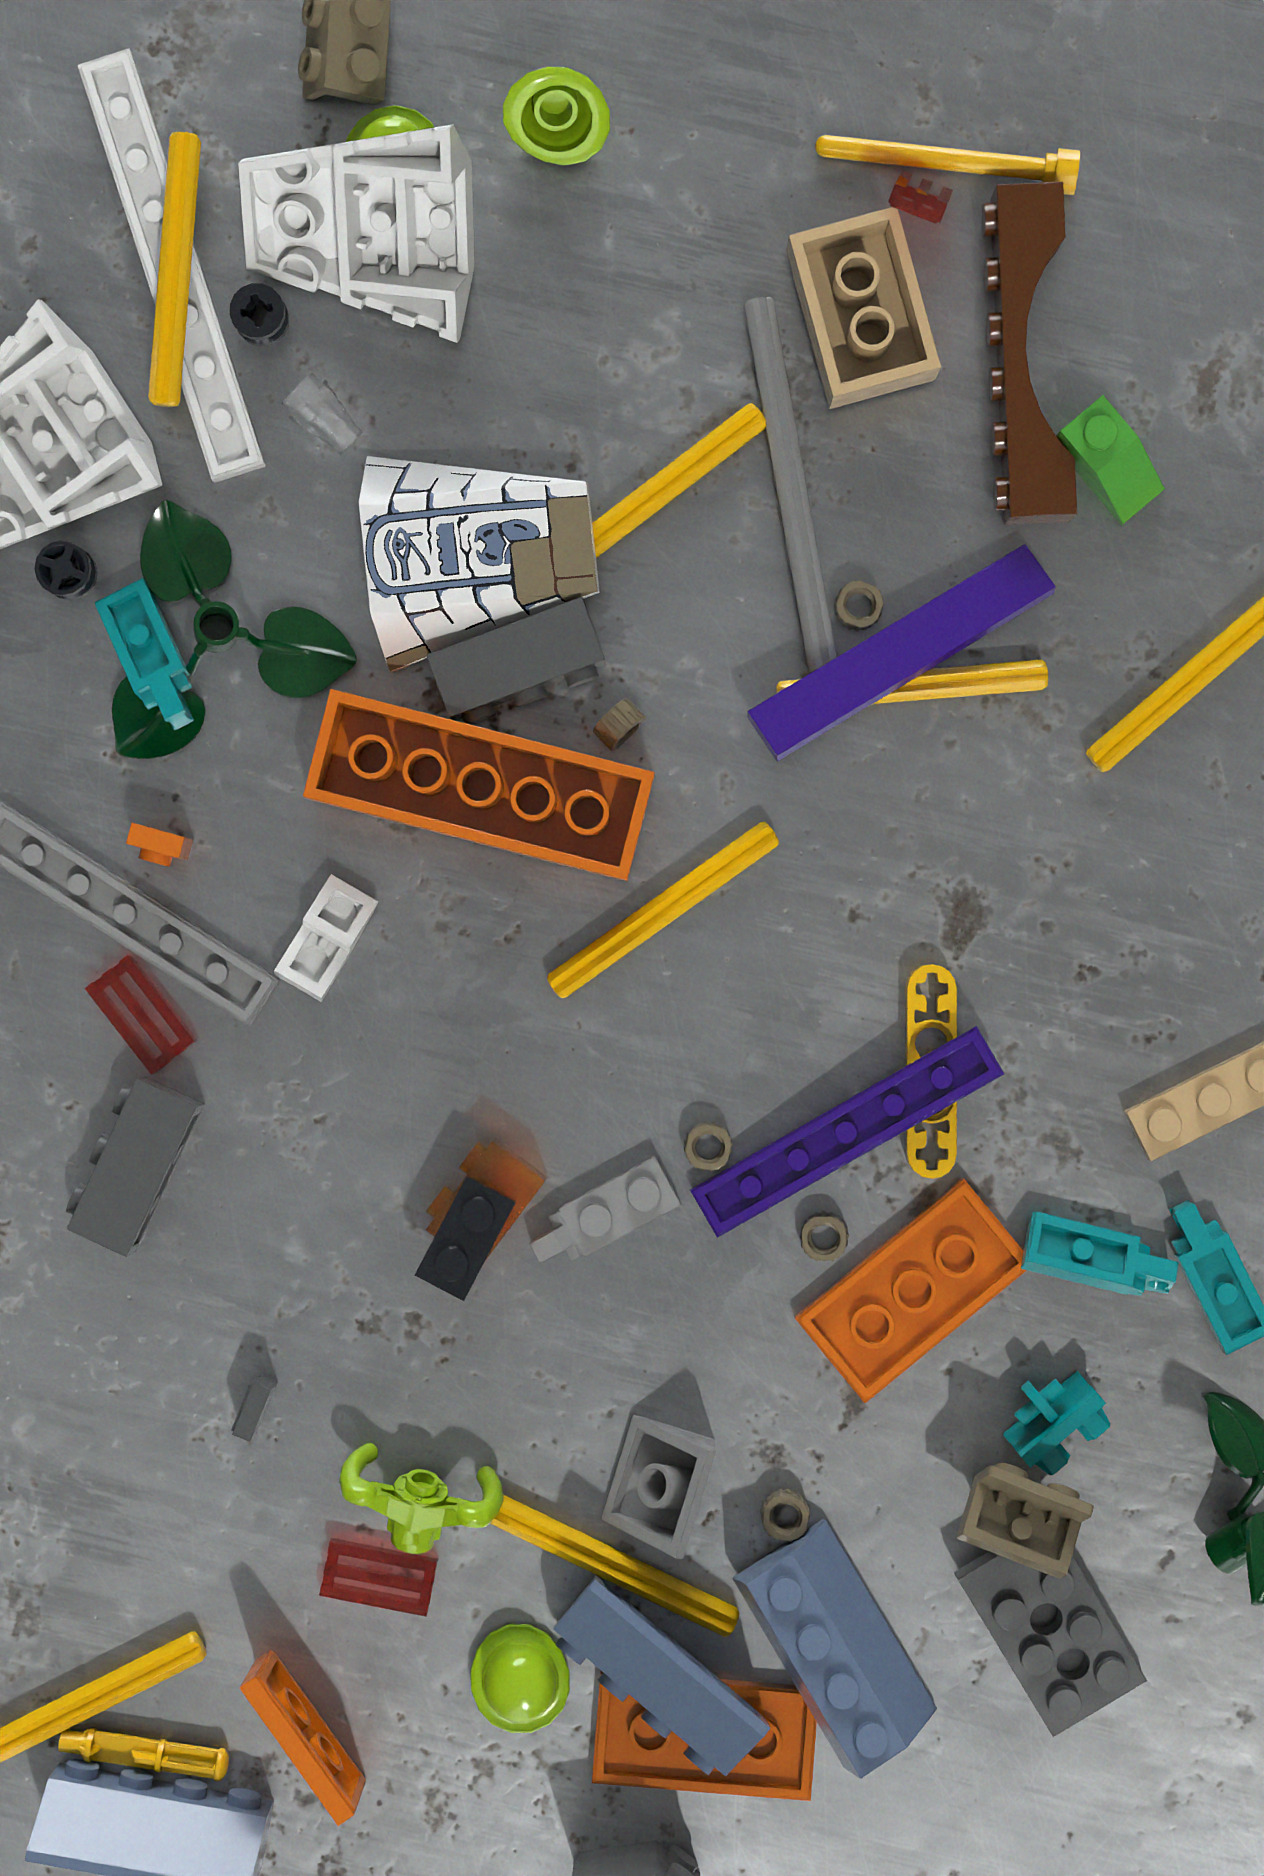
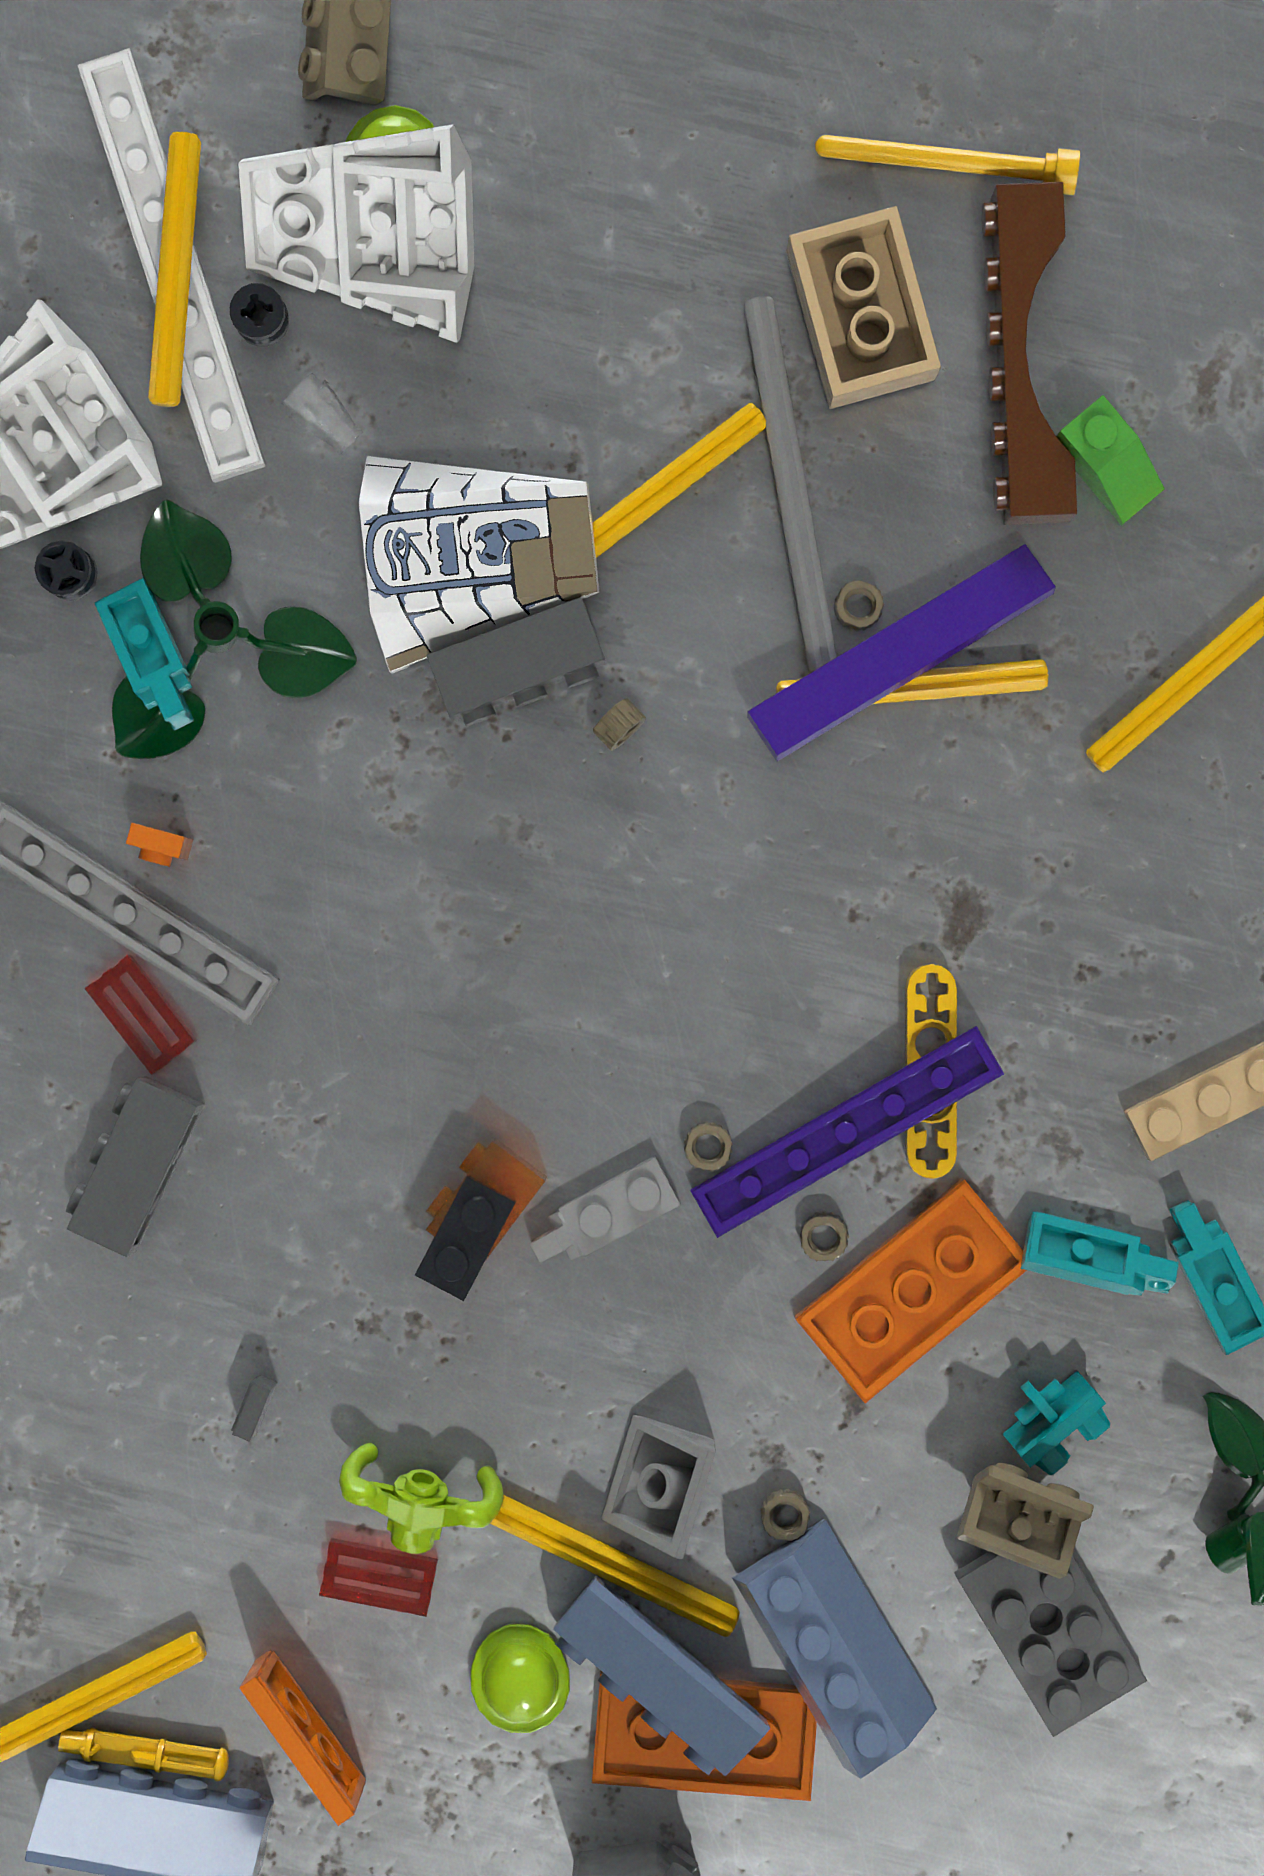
(326, 938): white slope -> none
(479, 785): orange brick -> none
(557, 115): lime hat -> none
(663, 909): yellow axle -> none
(919, 196): clear red tile -> none

